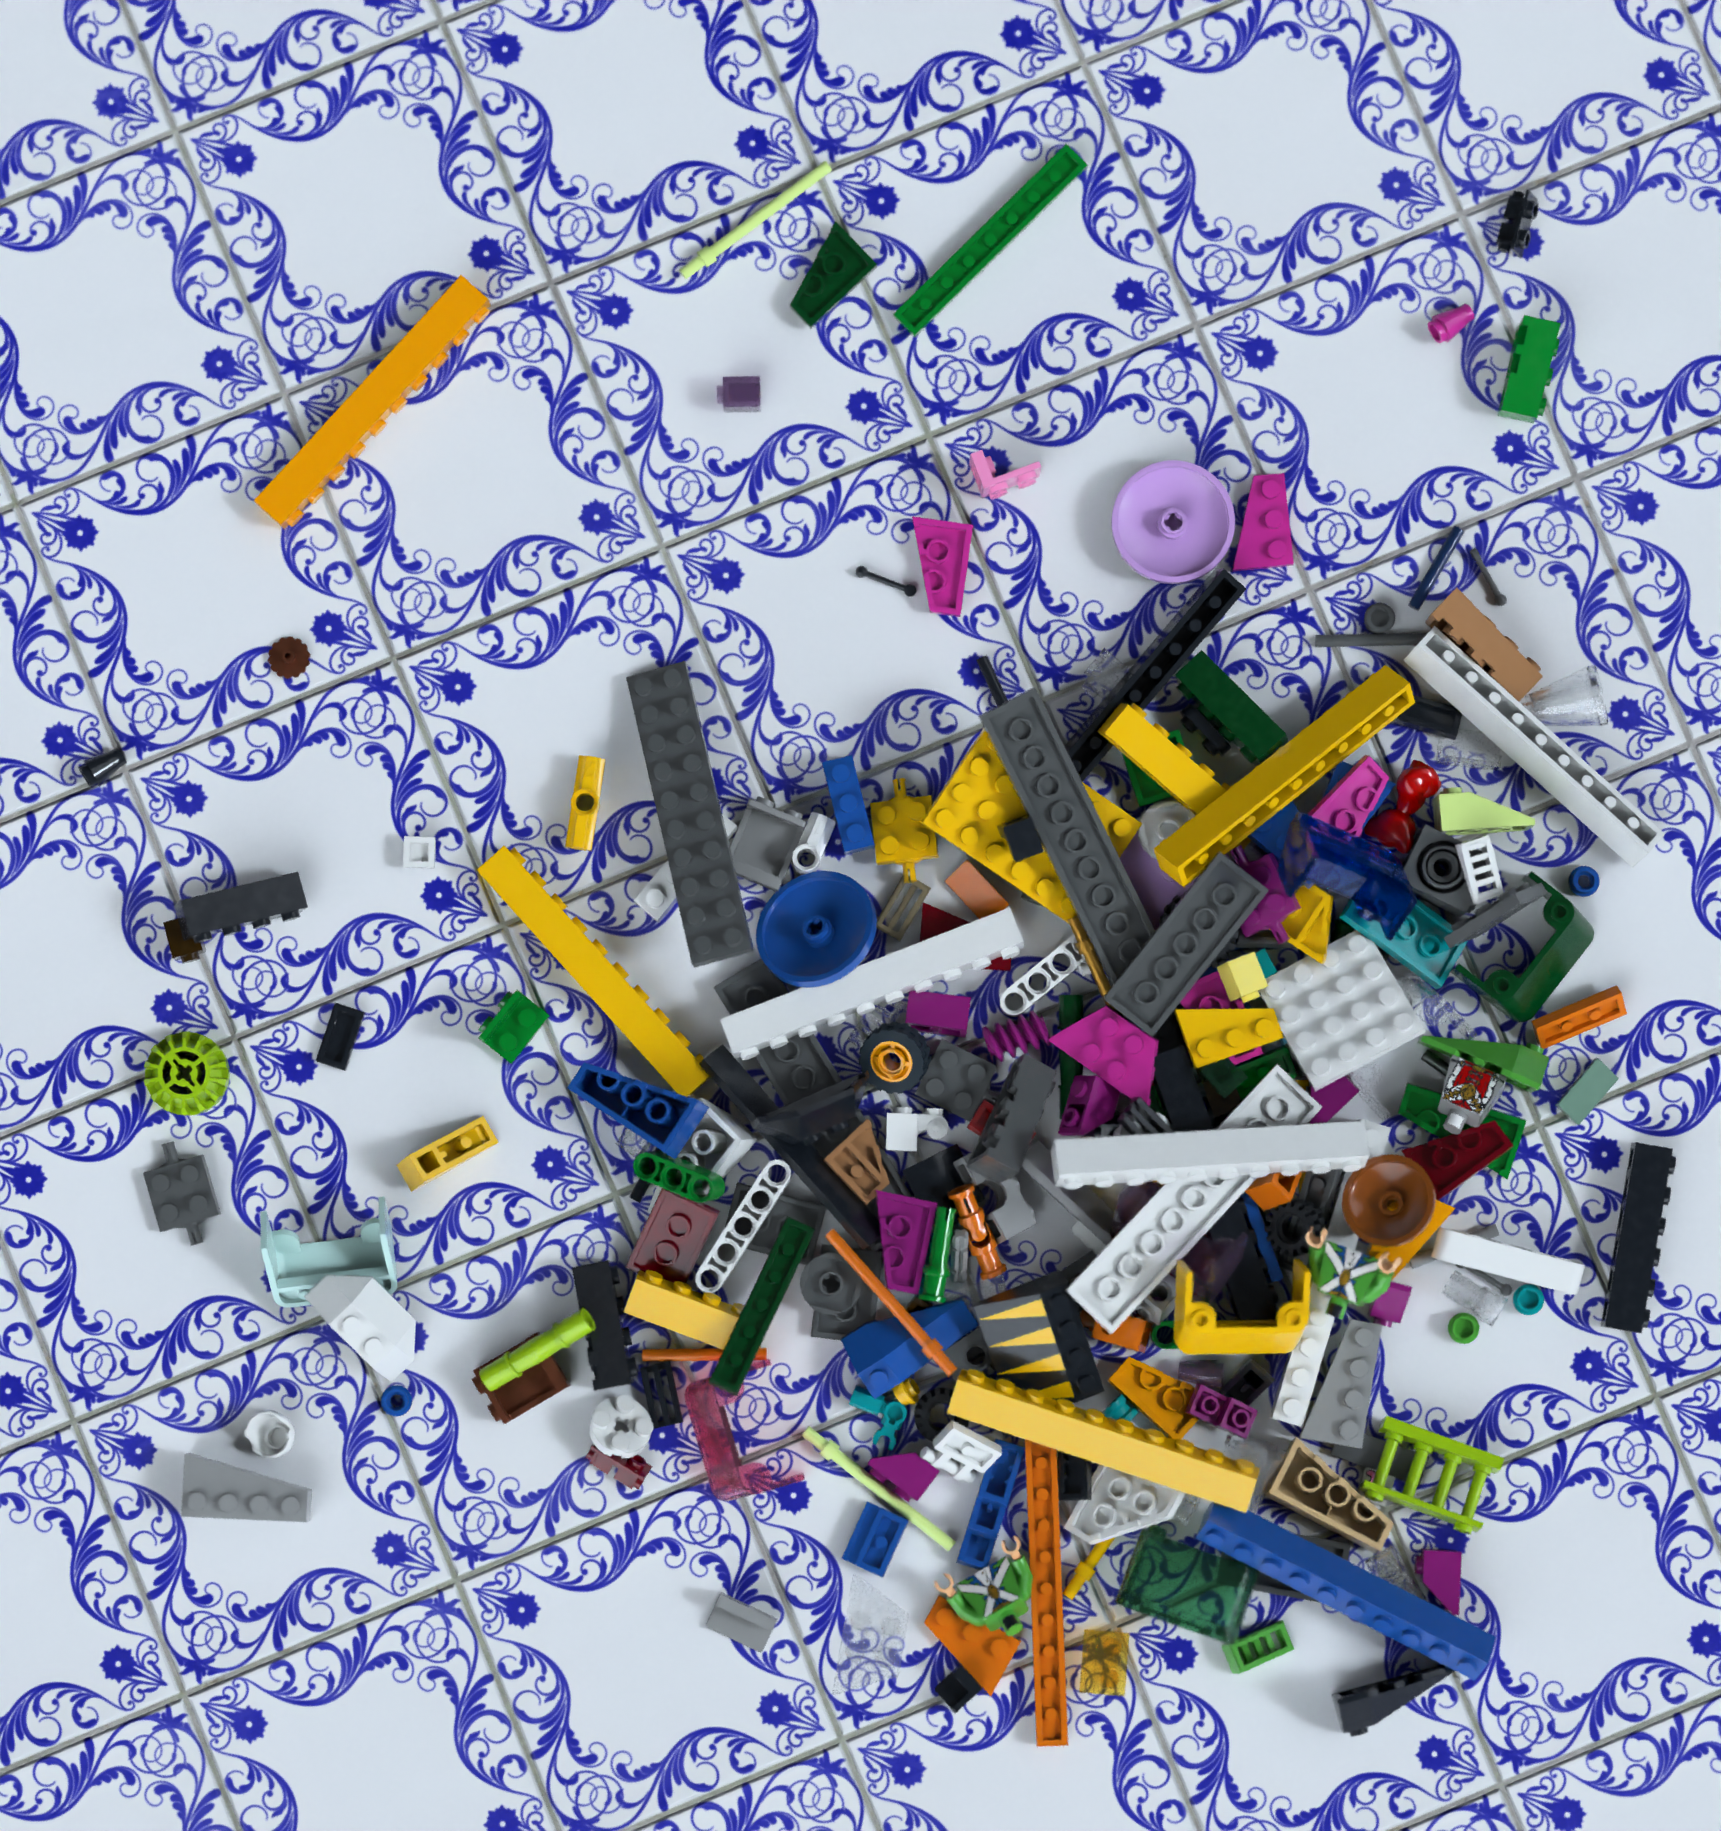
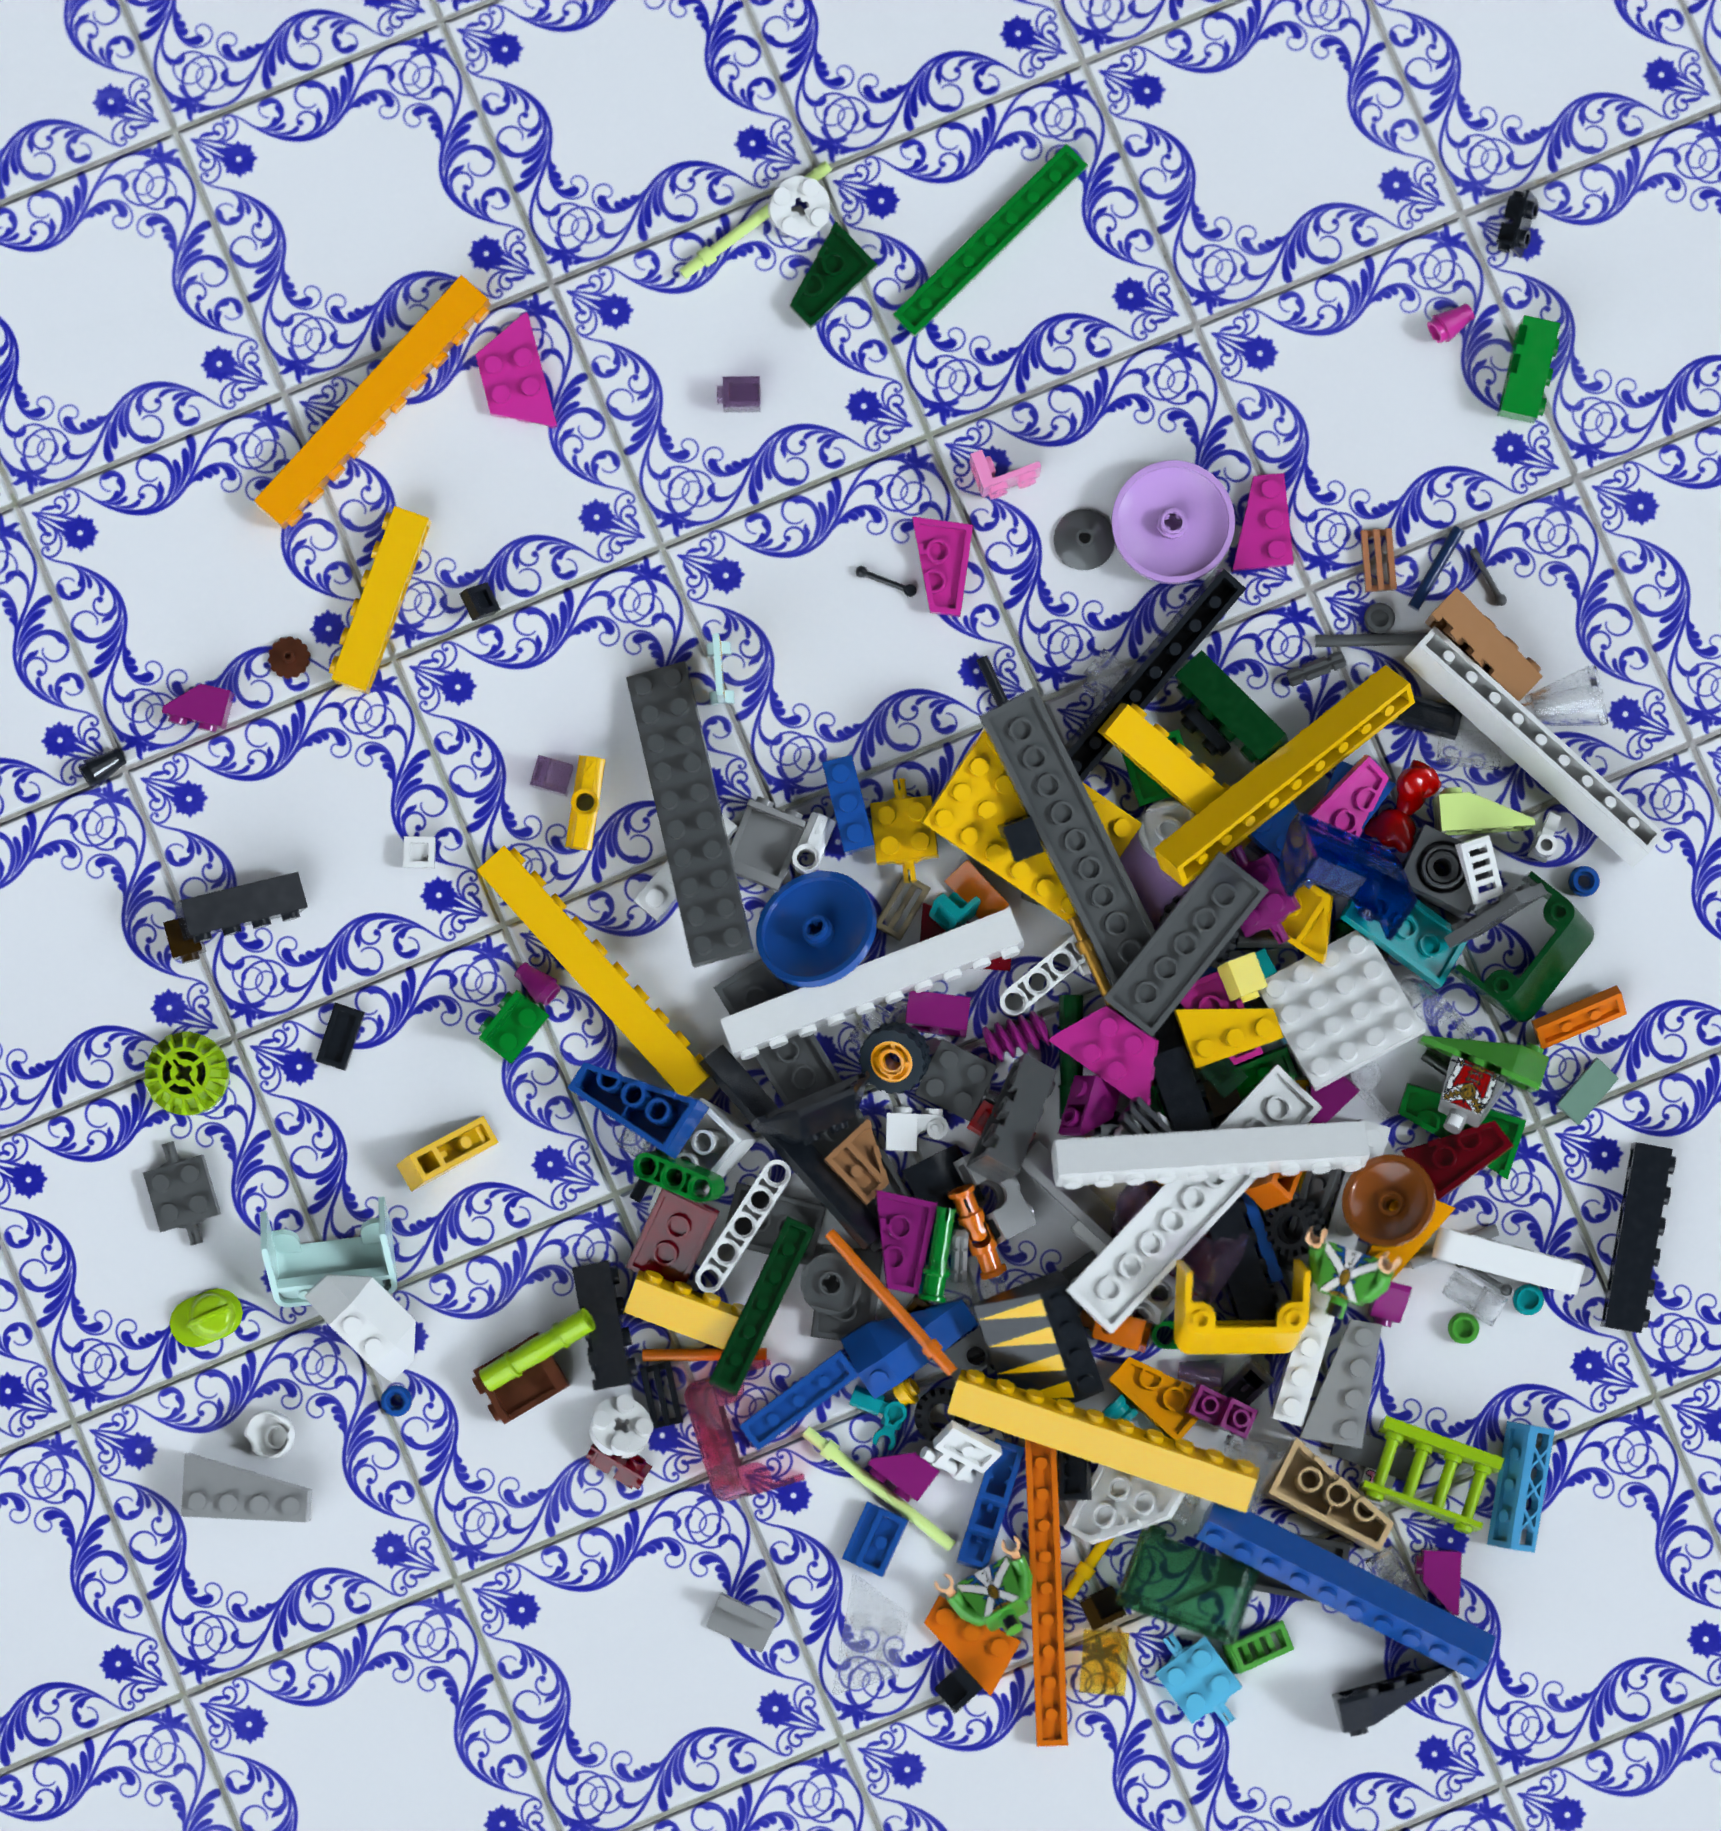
(201, 705): none -> magenta slope
(206, 1318): none -> lime piece
(380, 600): none -> yellow brick
(479, 601): none -> black plate
(515, 376): none -> dark pink wing
(538, 984): none -> magenta cone
(551, 775): none -> clear purple panel
(717, 649): none -> light aqua flag
(784, 197): none -> white plate
(799, 1400): none -> blue fence
(953, 910): none -> teal panel
(1084, 555): none -> dark grey dish
(1101, 1608): none -> dark brown panel
(1198, 1679): none -> medium azure plate
(1316, 668): none -> dark grey axle
(1376, 534): none -> nougat tile
(1516, 1486): none -> dark azure fence
(1544, 842): none -> white bar

